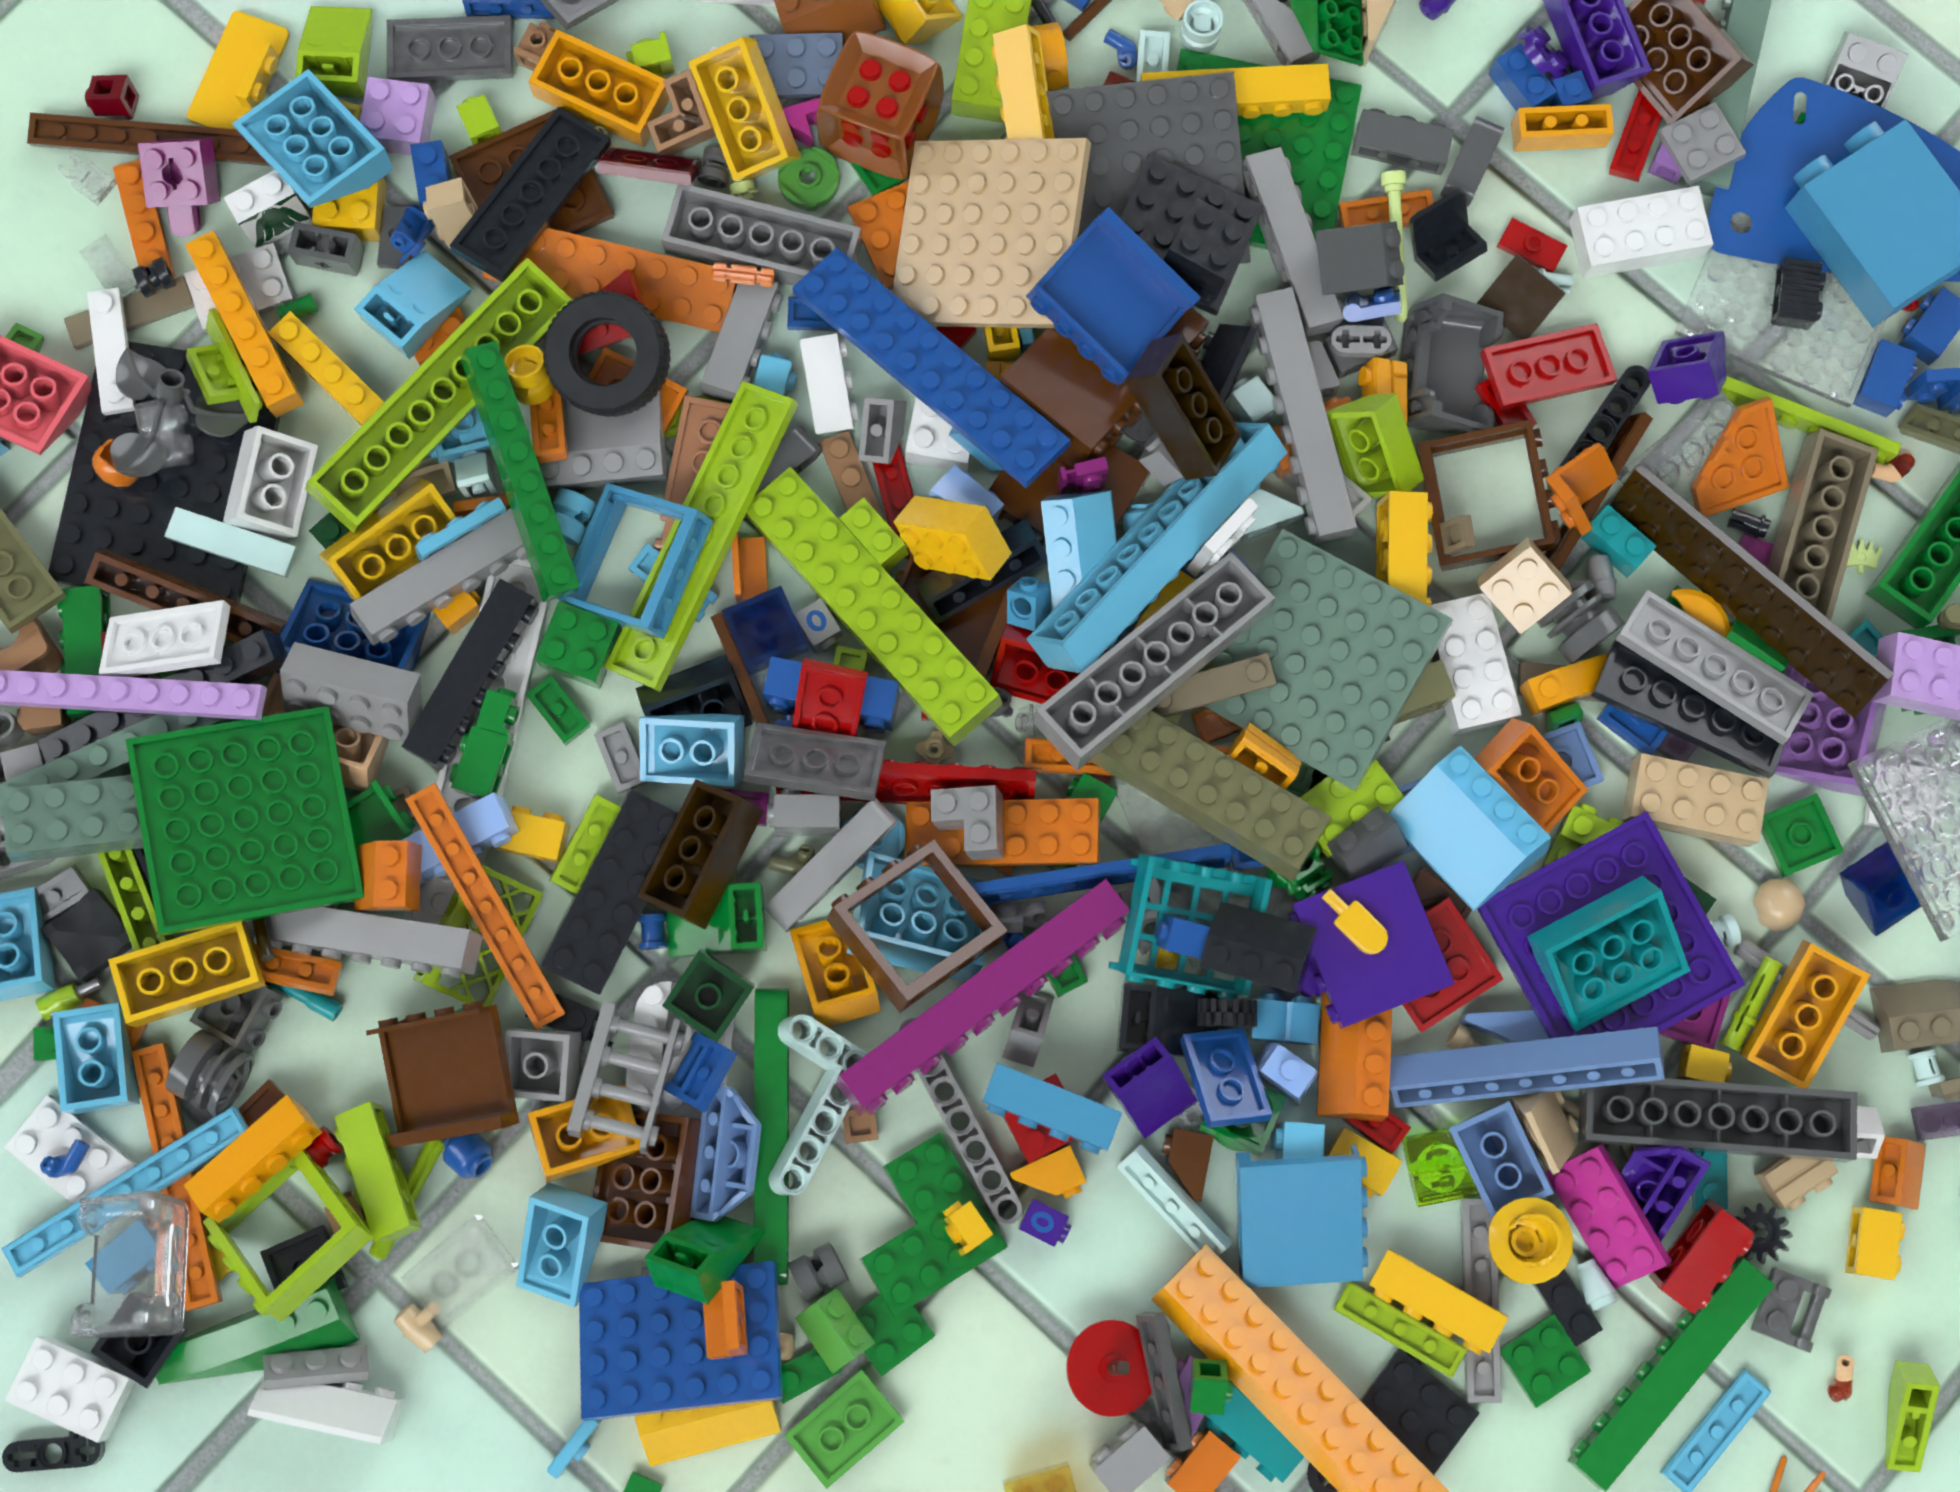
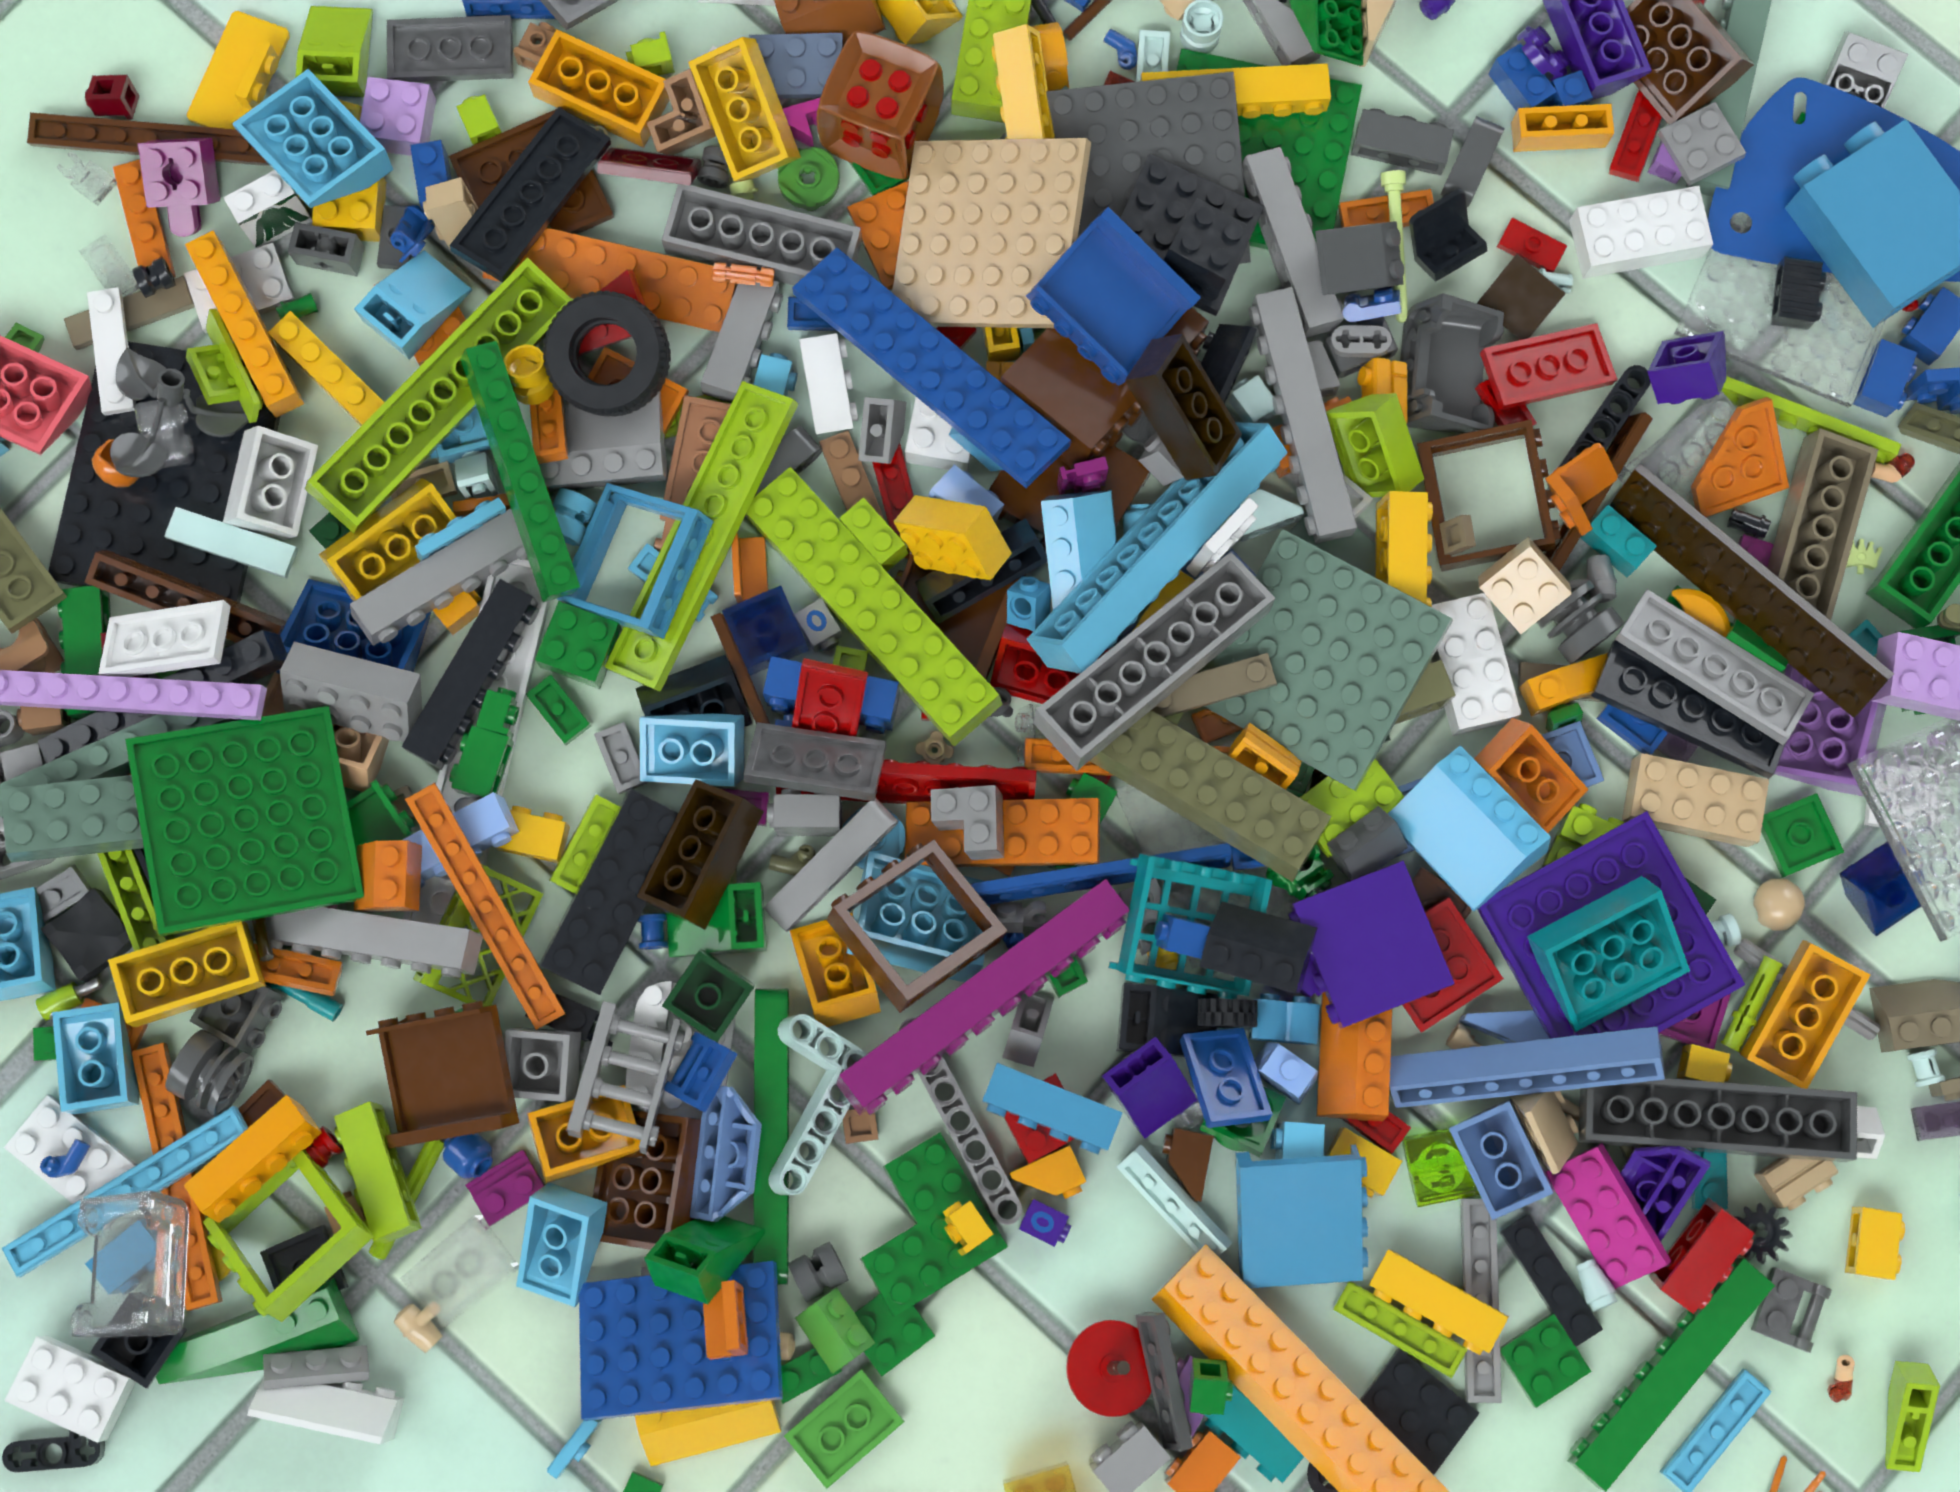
(505, 1187): none -> magenta plate
(1358, 924): yellow piece -> none
(1530, 1240): yellow hat -> none
(1898, 1173): orange panel -> none

